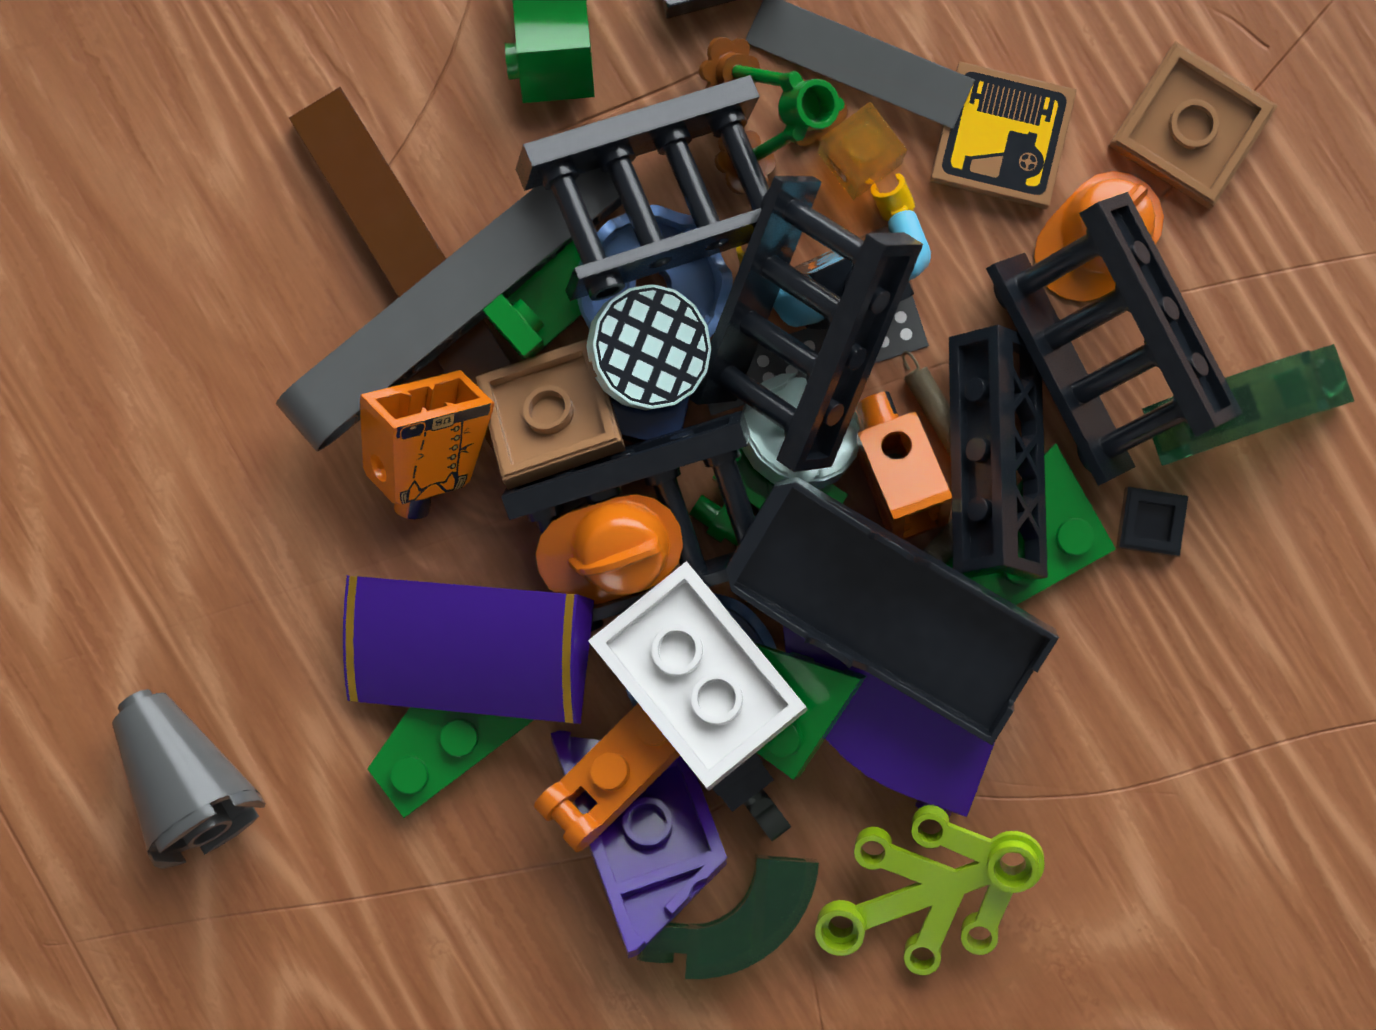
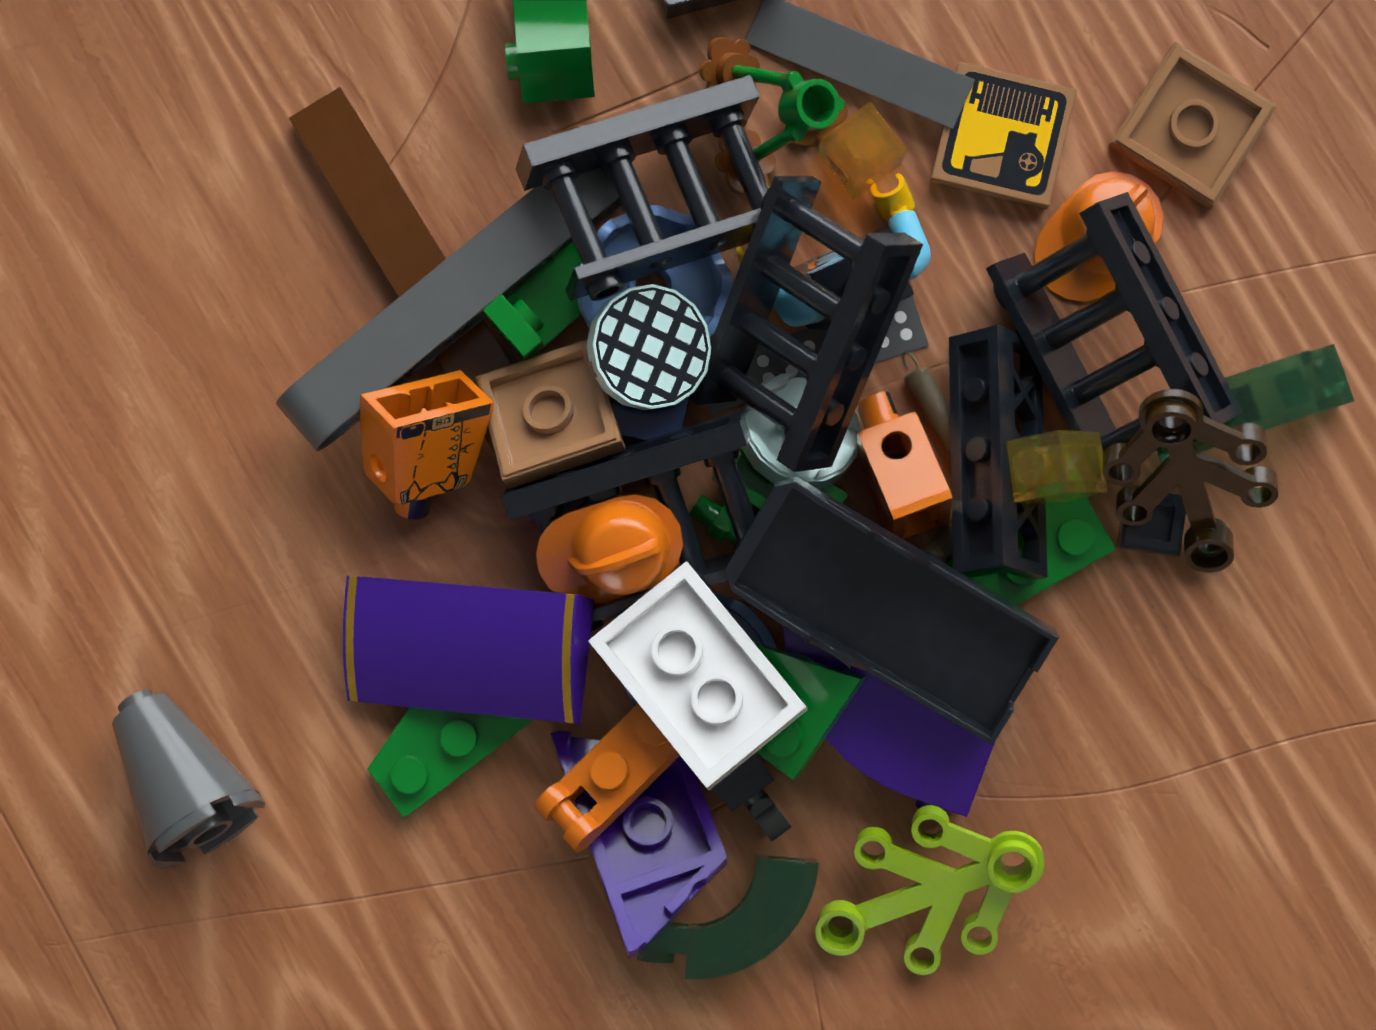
(1056, 466): none -> clear yellow brick
(1173, 421): none -> dark brown plant

